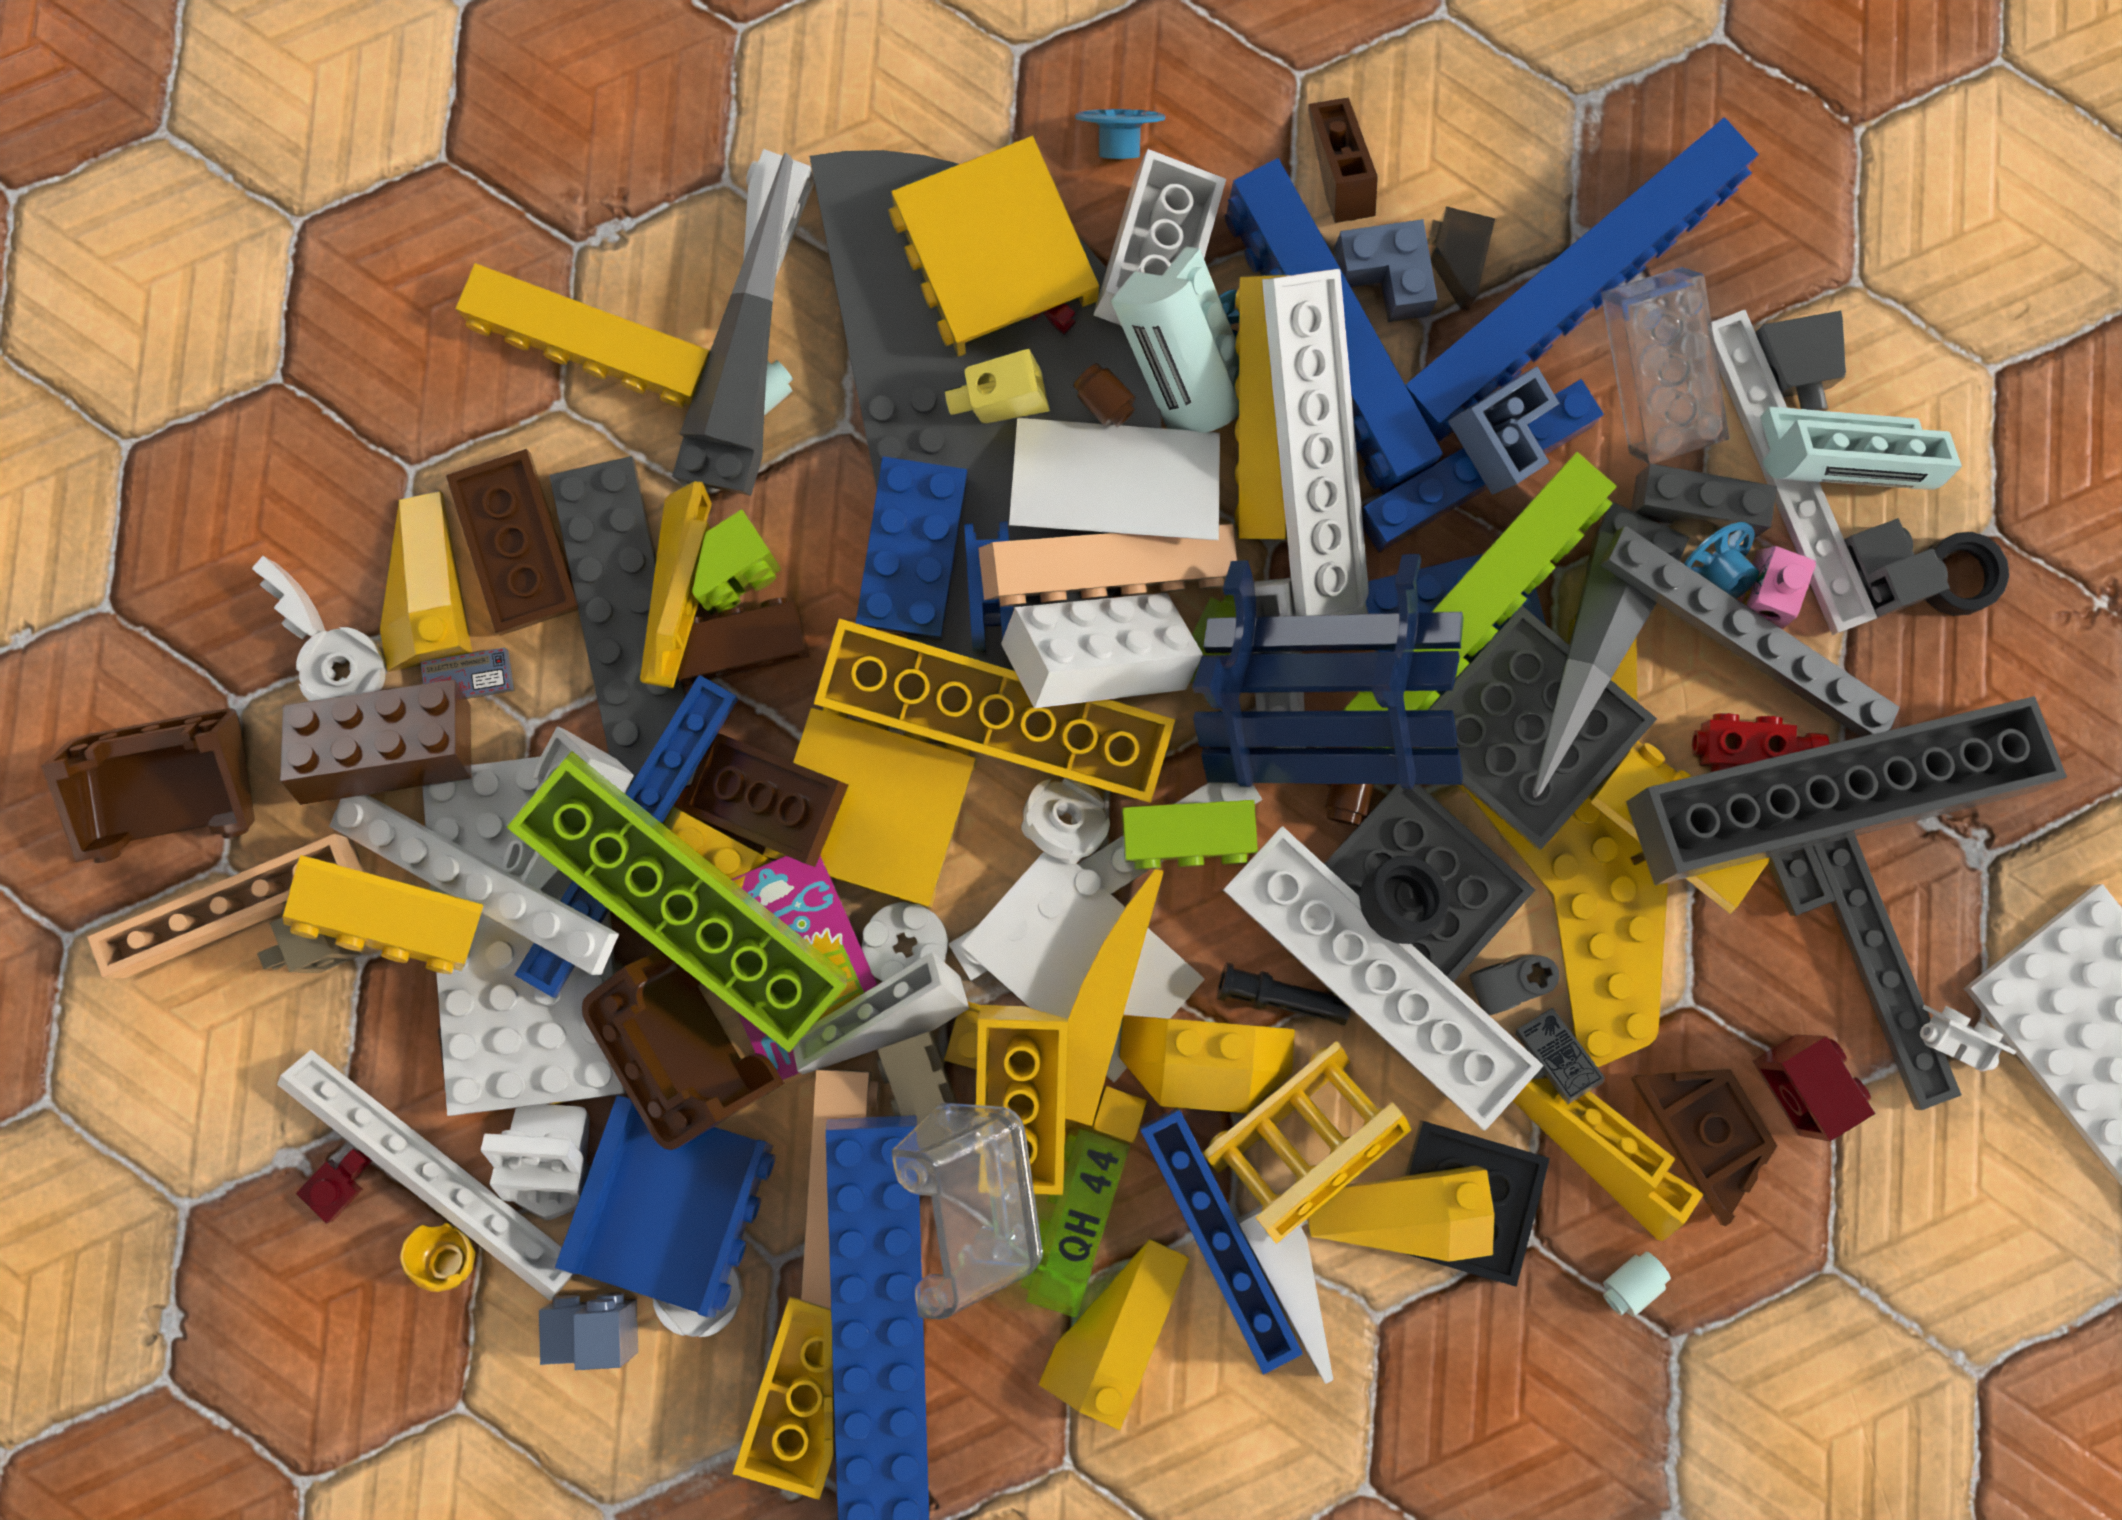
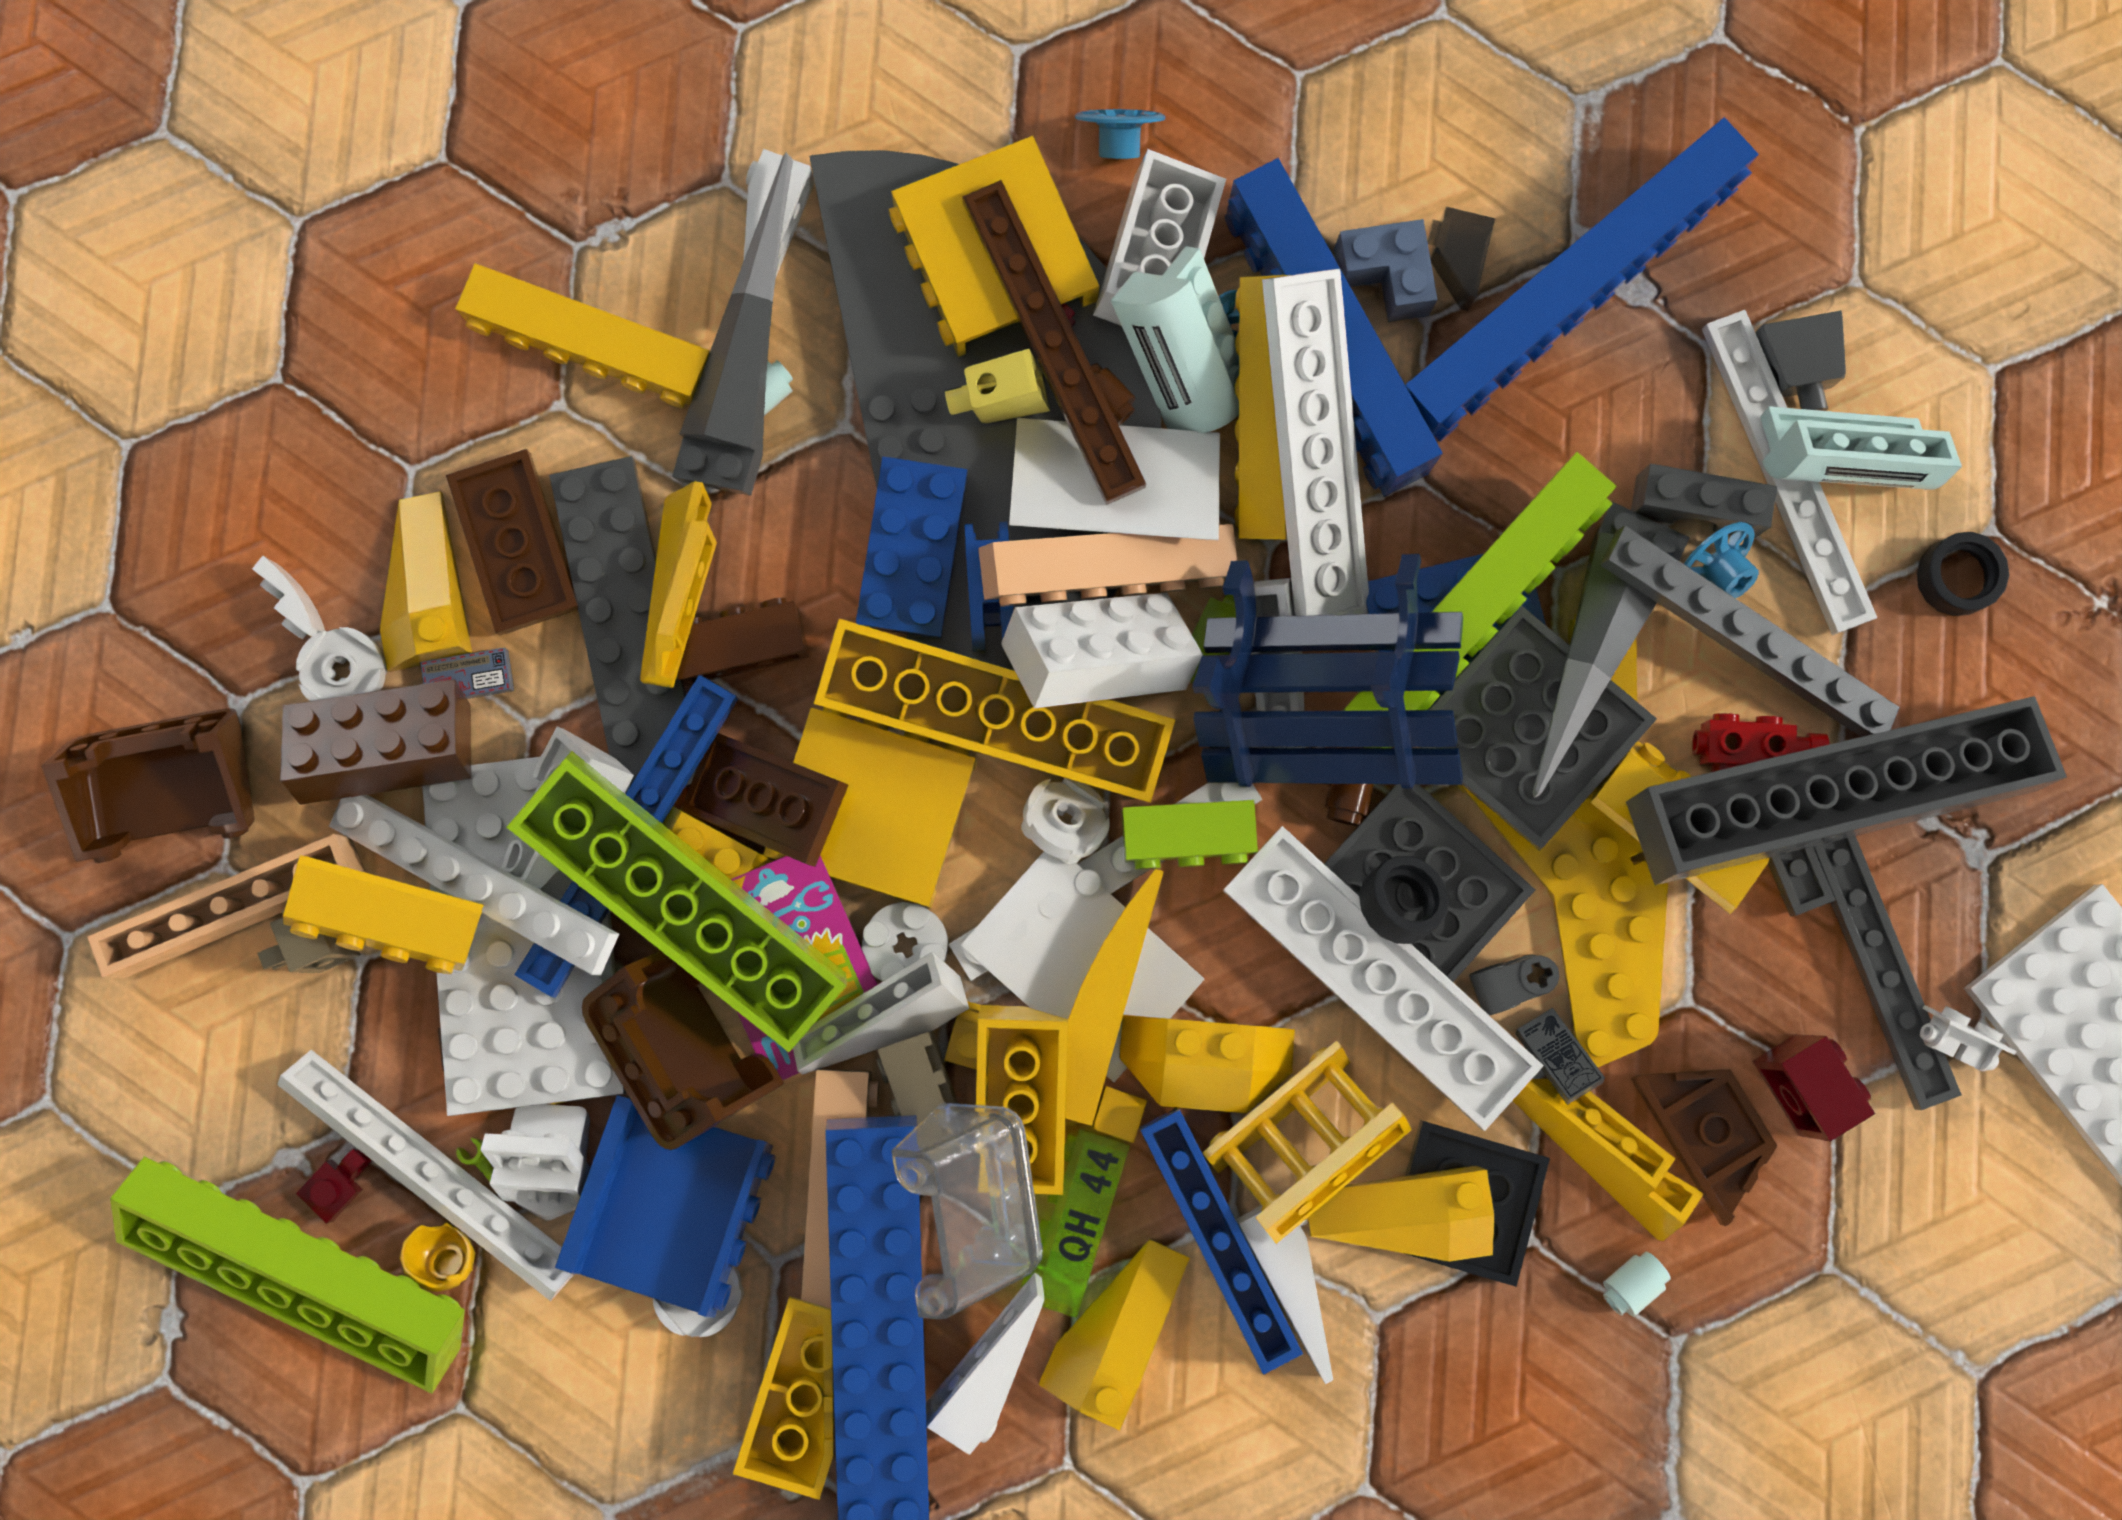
(287, 1273): none -> lime brick
(479, 1160): none -> lime hand
(590, 1332): sand blue brick -> none
(732, 564): lime slope -> none
(974, 1393): none -> white slope
(1054, 342): none -> reddish brown tile
(1264, 991): black pin -> none
(1343, 160): reddish brown slope -> none
(1457, 479): blue brick -> none
(1498, 431): sand blue brick -> none
(1666, 365): clear brick -> none
(1780, 584): bright pink torso -> none
(1892, 571): dark grey brick -> none

